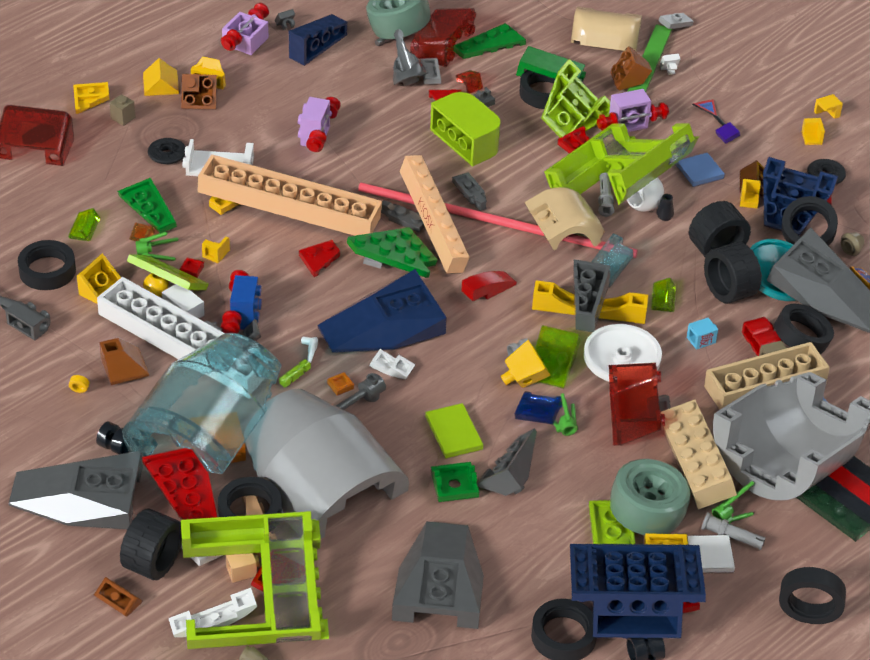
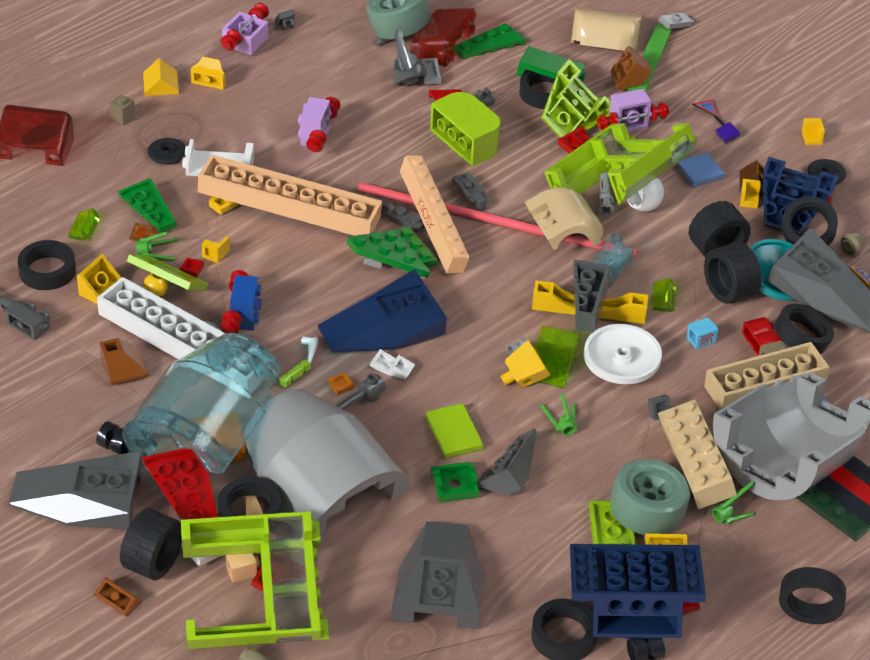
(79, 383): yellow tile -> none
(90, 95): yellow wing -> none
(184, 300): white brick -> none
(198, 91): dark orange slope -> none
(221, 615): white slope -> none
(252, 331): dark grey slope -> none
(315, 38): dark blue wedge -> none
(319, 256): red wing -> none
(471, 79): clear red bracket -> none
(486, 284): red slope -> none
(538, 408): clear blue plate -> none
(634, 401): clear red windscreen -> none
(665, 209): black cone -> none
(670, 63): white tile -> none
(715, 552): white tile -> none
(723, 527): light grey pin -> none
(830, 104): yellow panel -> none

